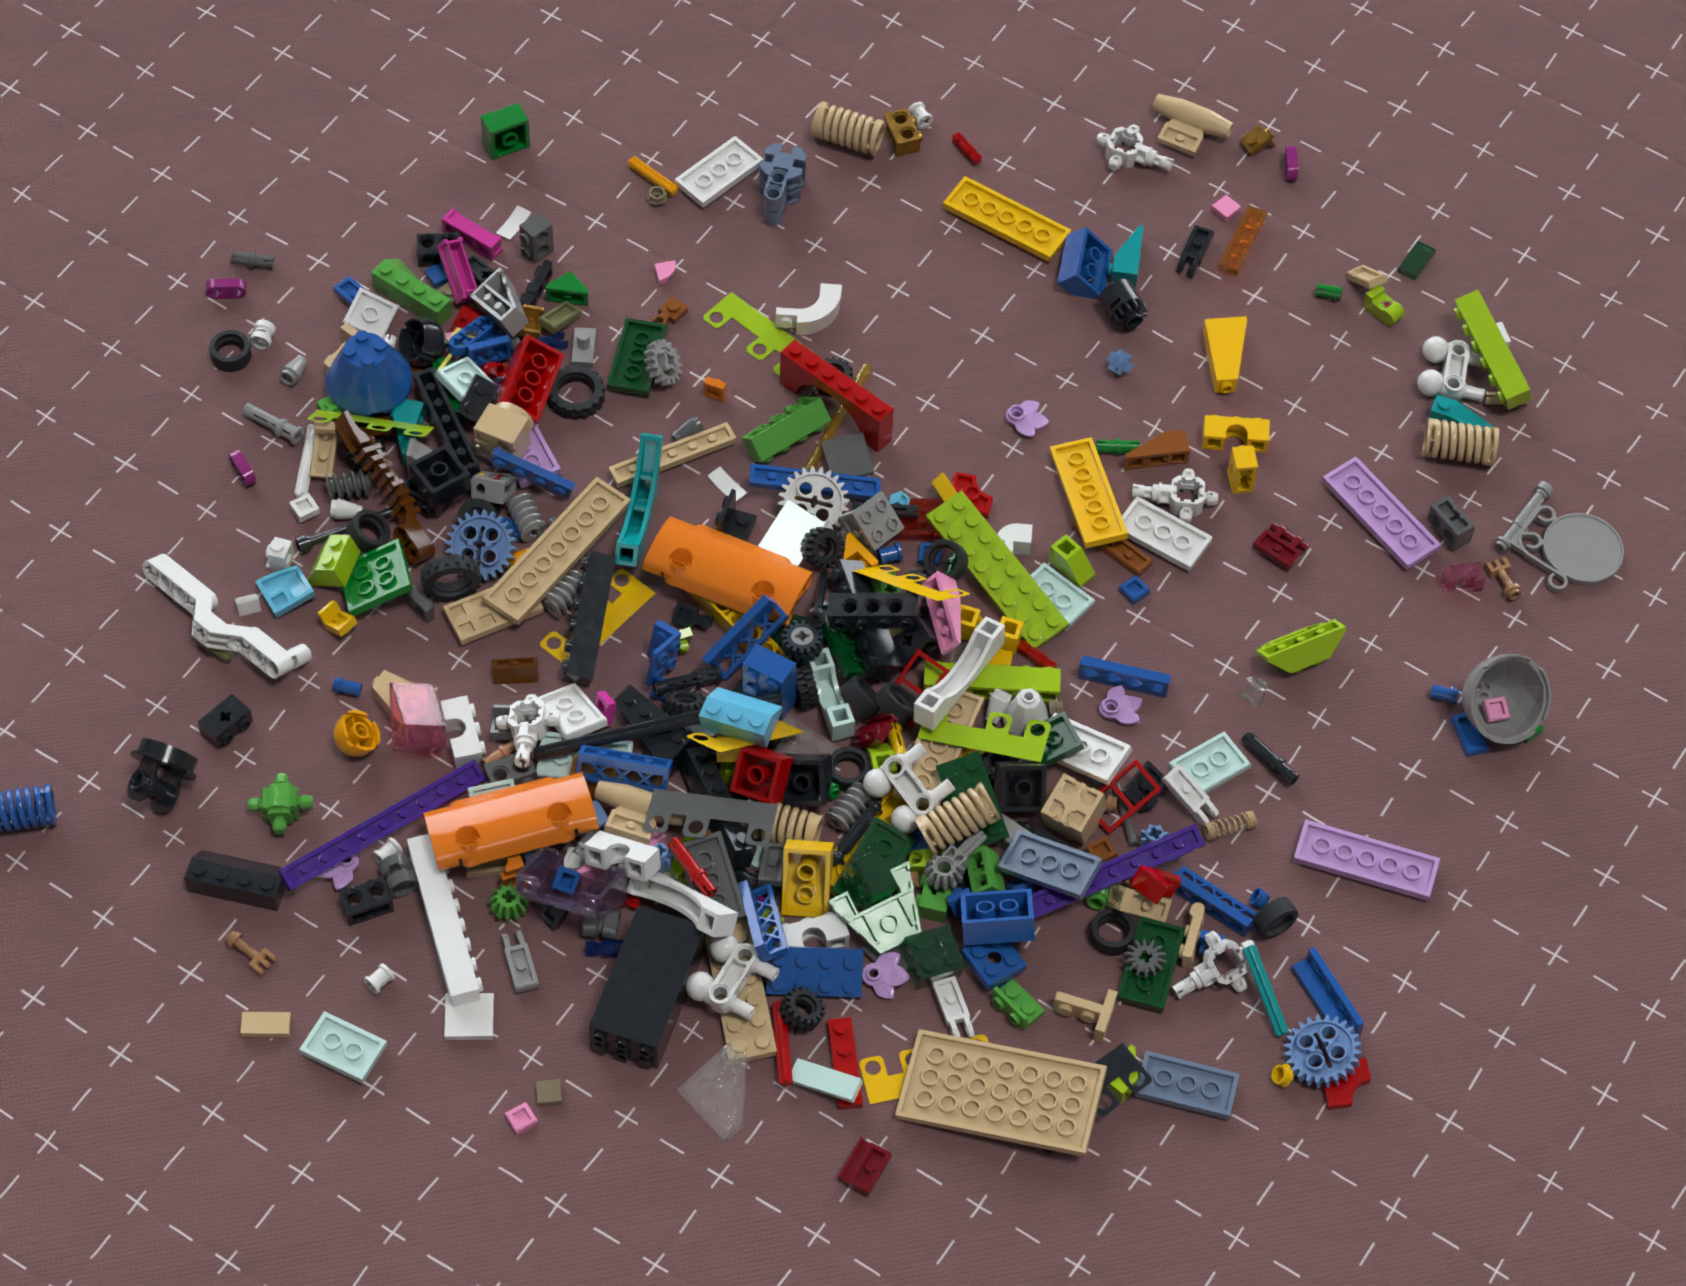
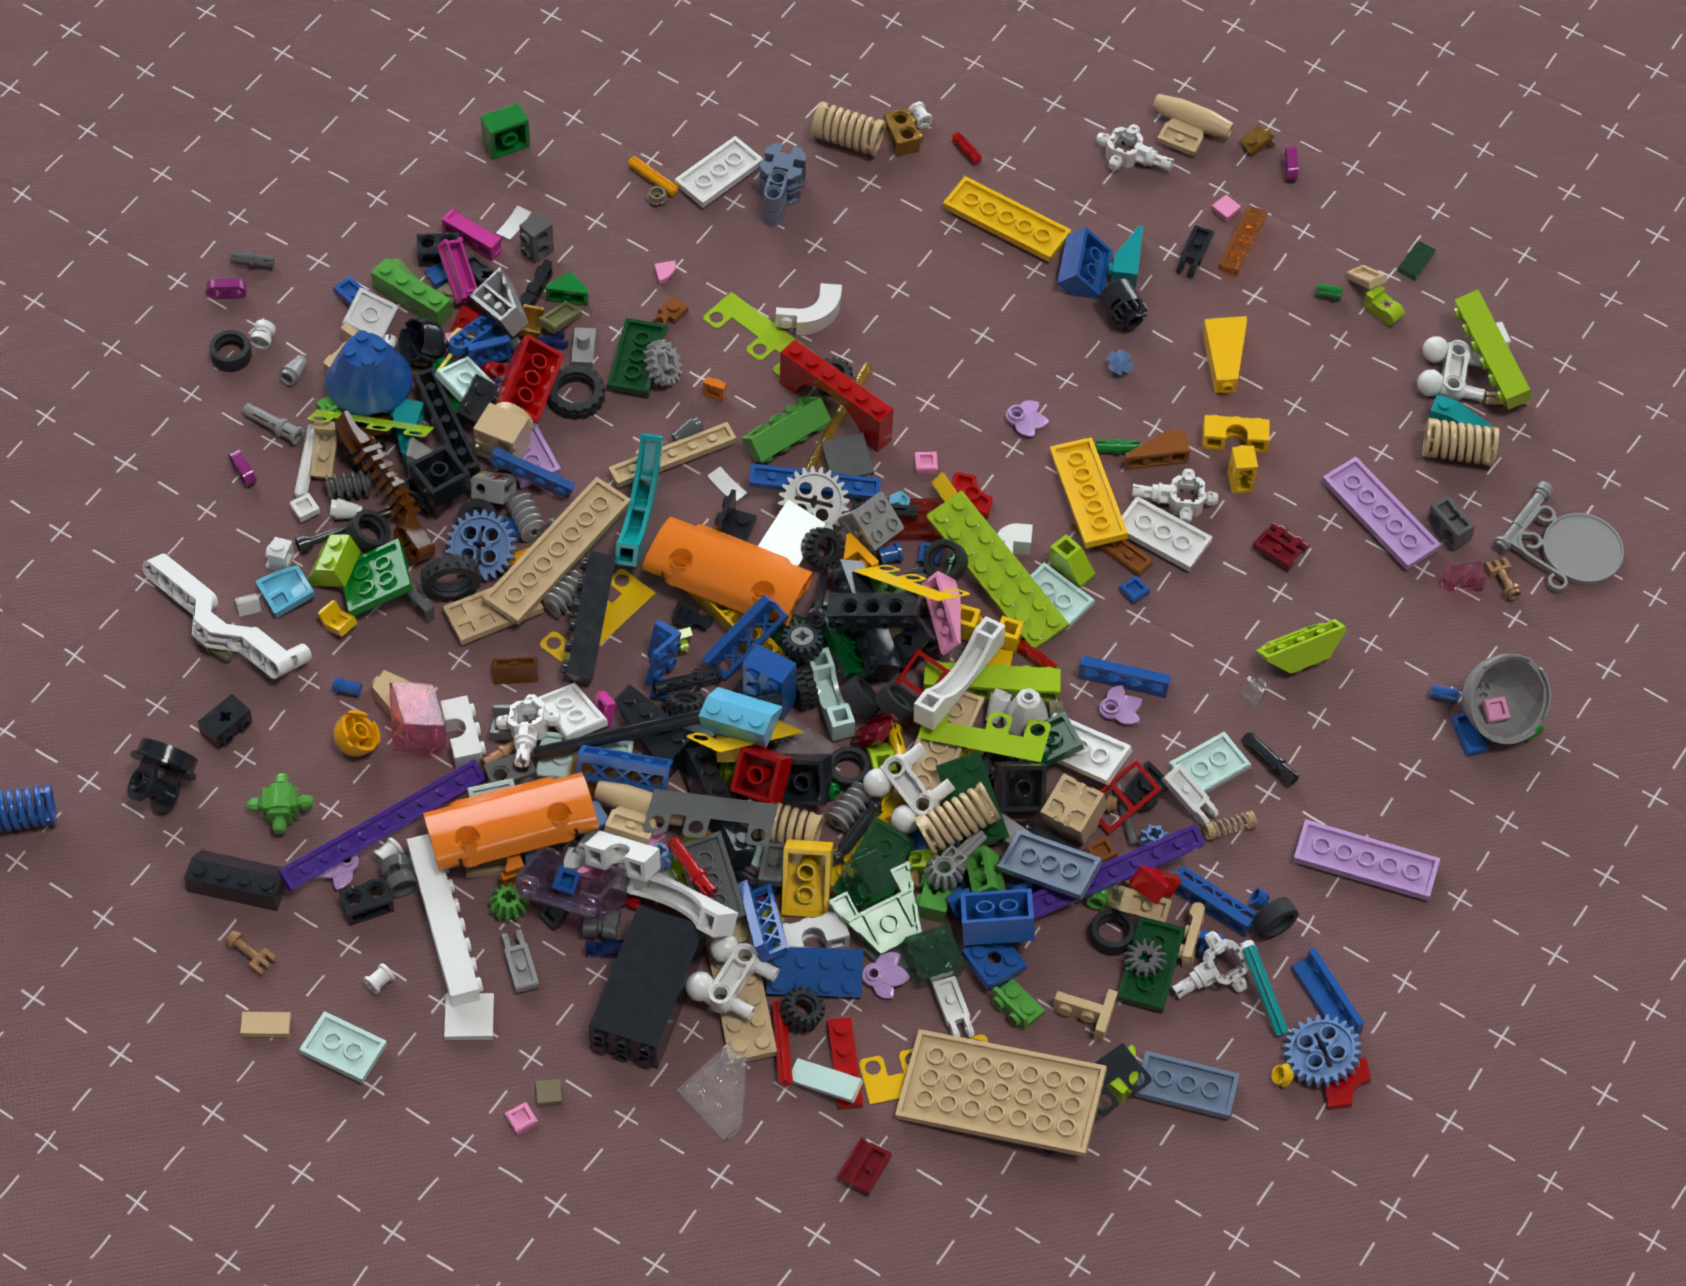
(926, 463): none -> bright pink tile

